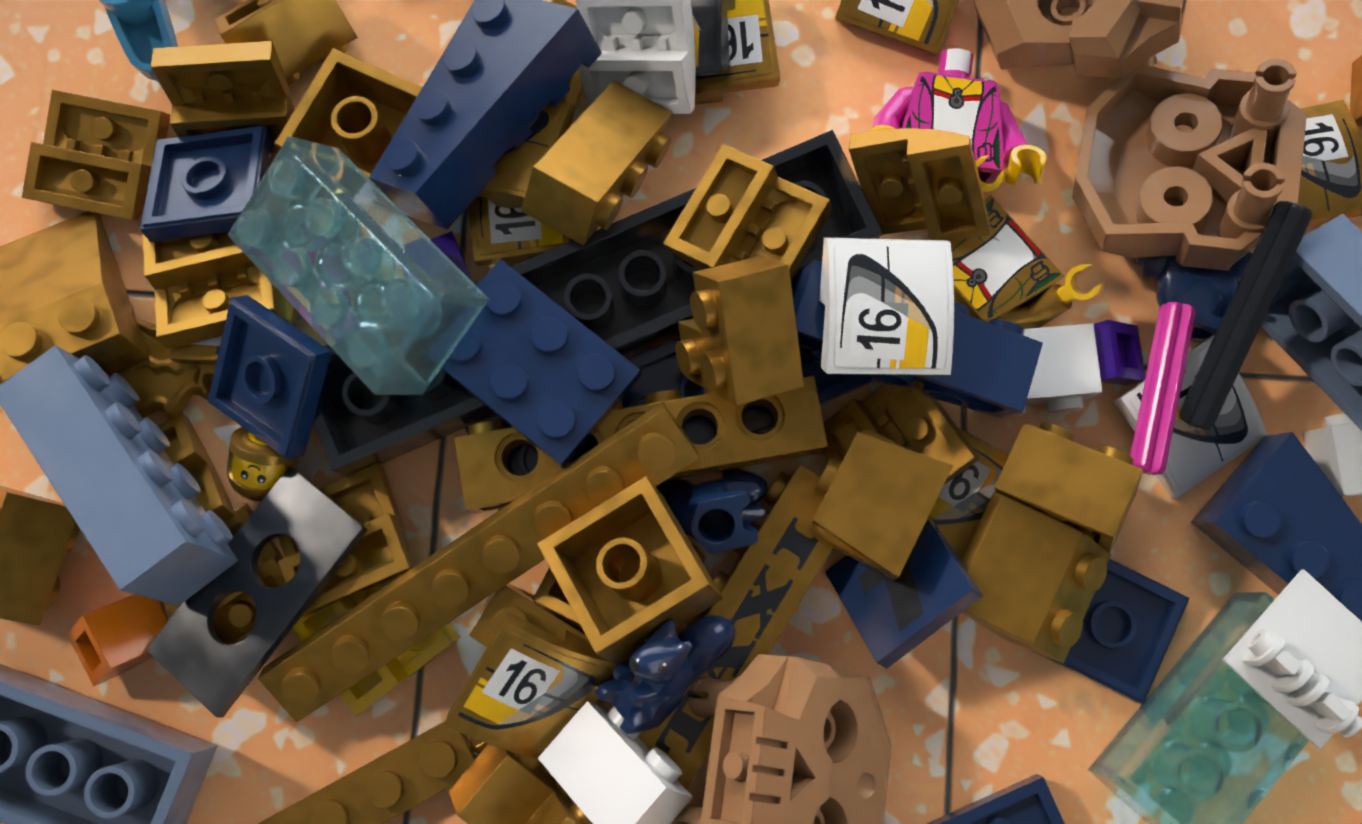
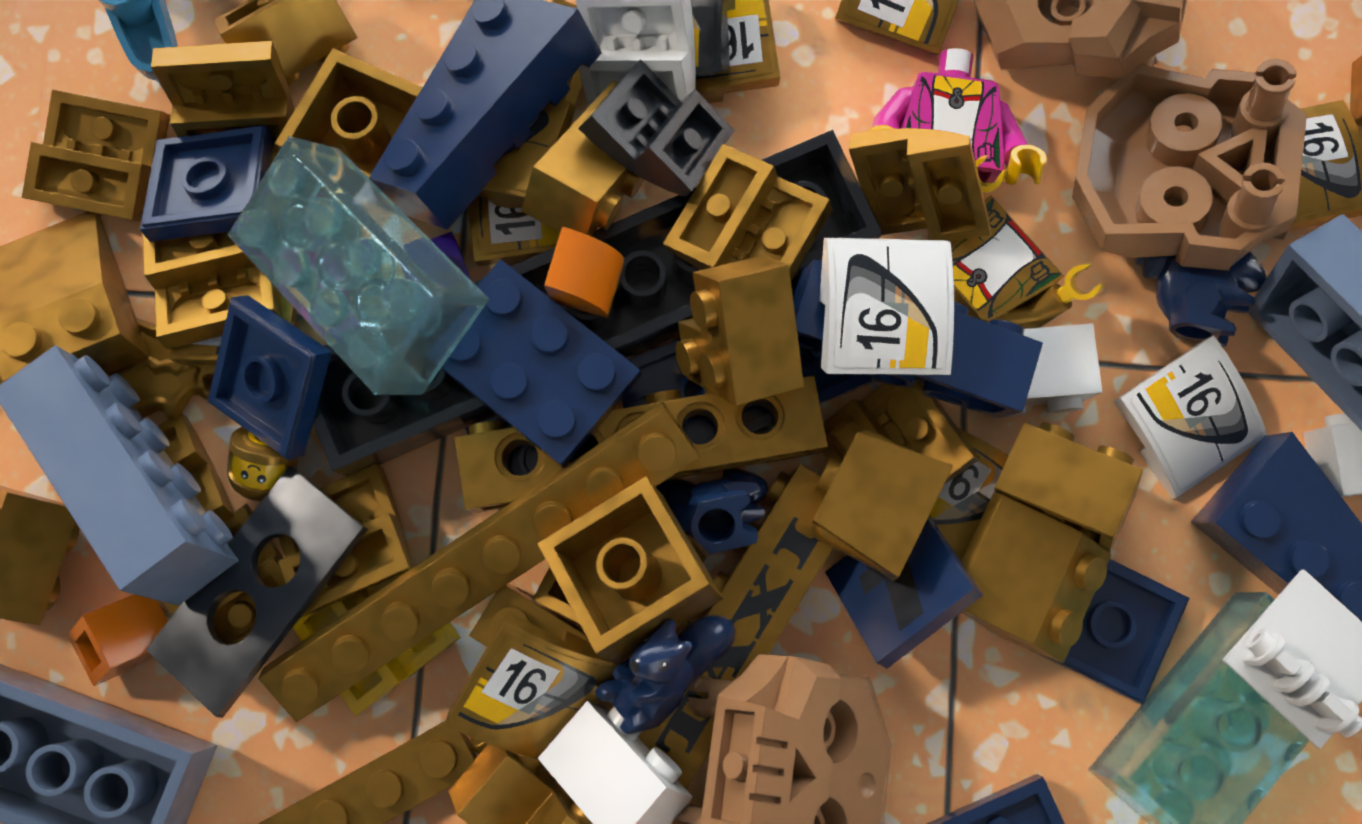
(584, 273): none -> orange brick
(656, 132): none -> black slope
(1119, 352): dark purple plate -> none
(1162, 387): dark pink axle -> none
(1245, 314): black axle -> none

